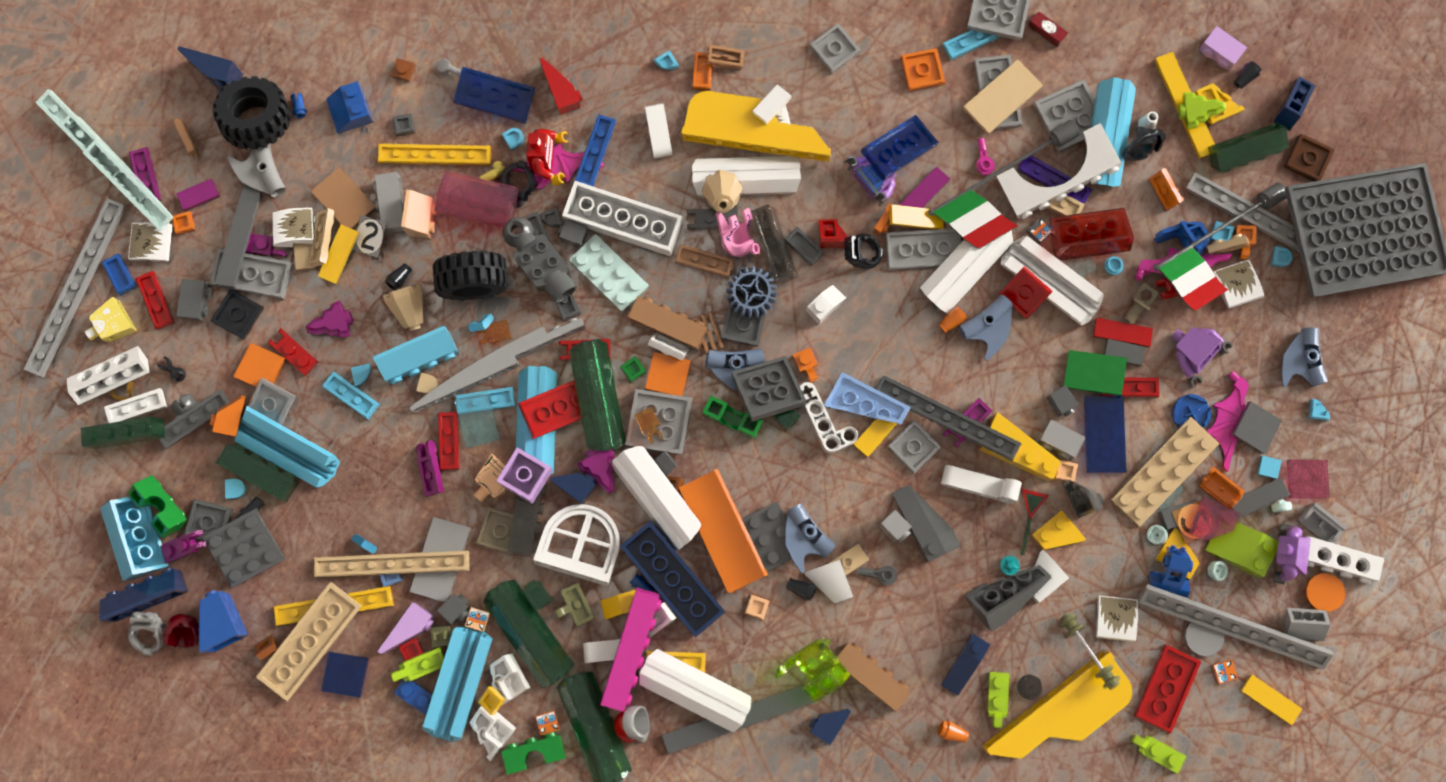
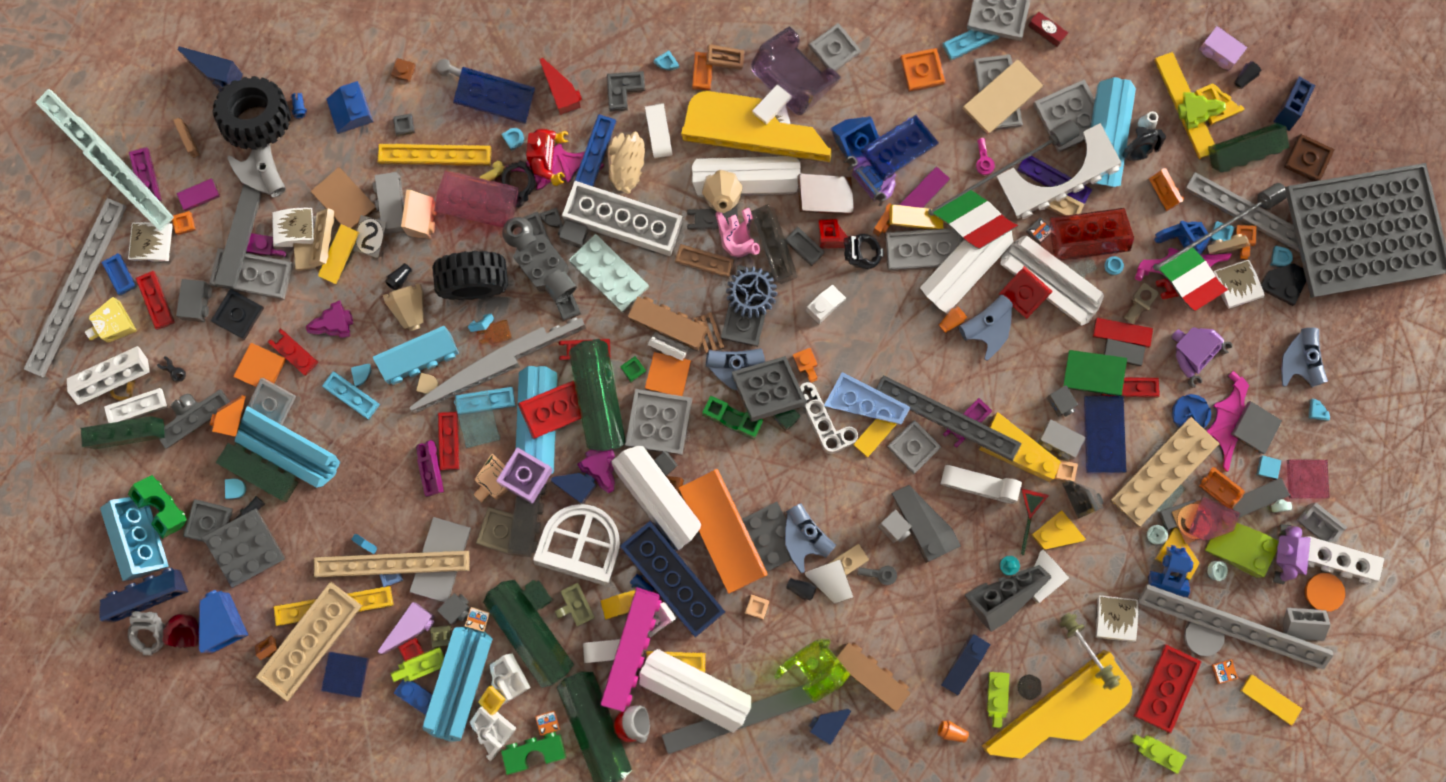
(182, 546): magenta hinge -> none
(620, 84): none -> dark grey tile
(625, 161): none -> tan head
(648, 422): clear orange plate -> none
(785, 65): none -> clear purple windscreen
(825, 194): none -> tile
(854, 134): none -> blue slope
(1285, 283): none -> black plate

